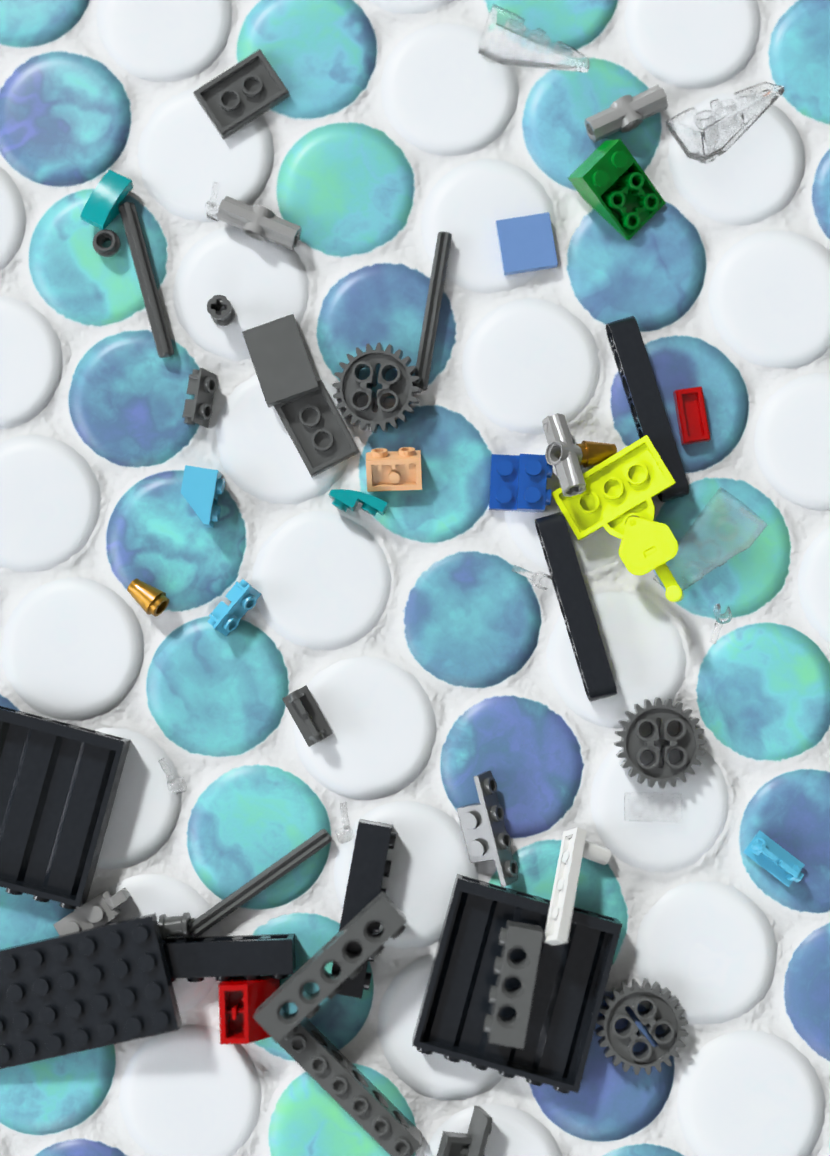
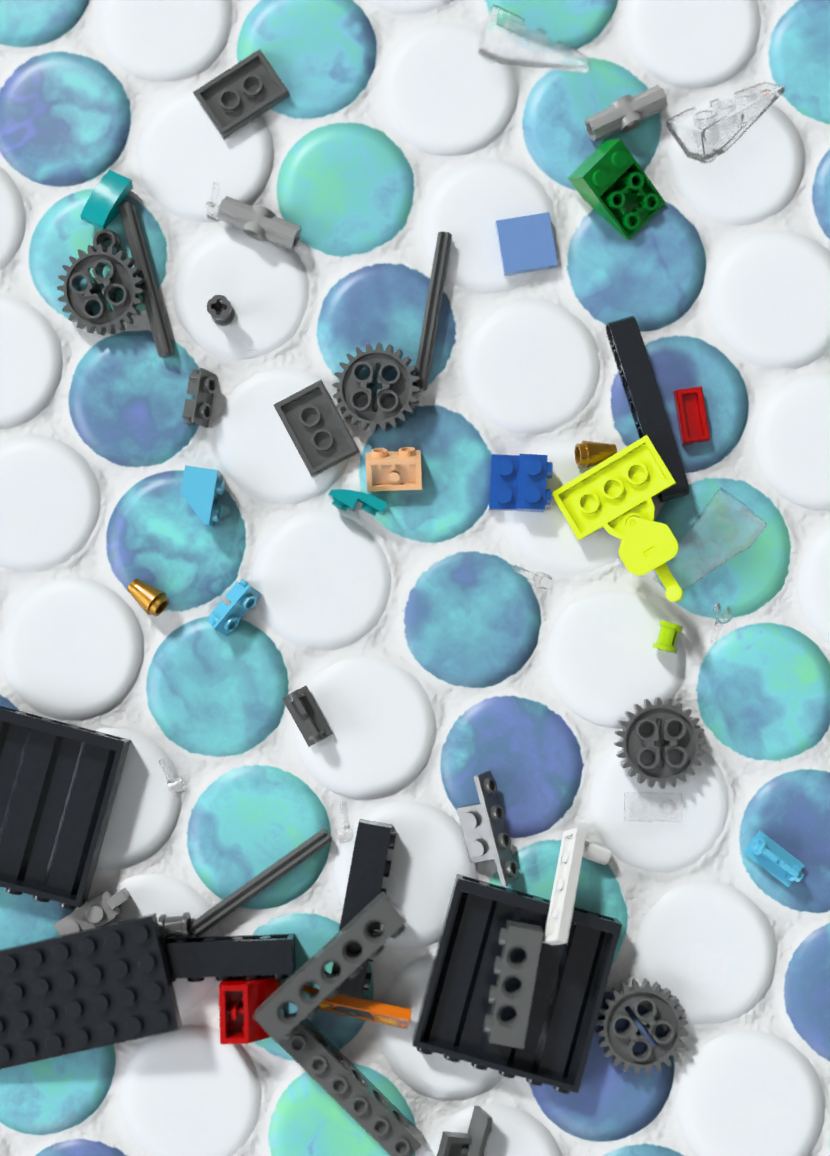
(122, 277): none -> dark grey gear
(280, 360): dark grey tile -> none
(365, 1009): none -> orange tile
(564, 455): light grey piece -> none
(575, 606): black beam -> none
(668, 637): none -> lime bush

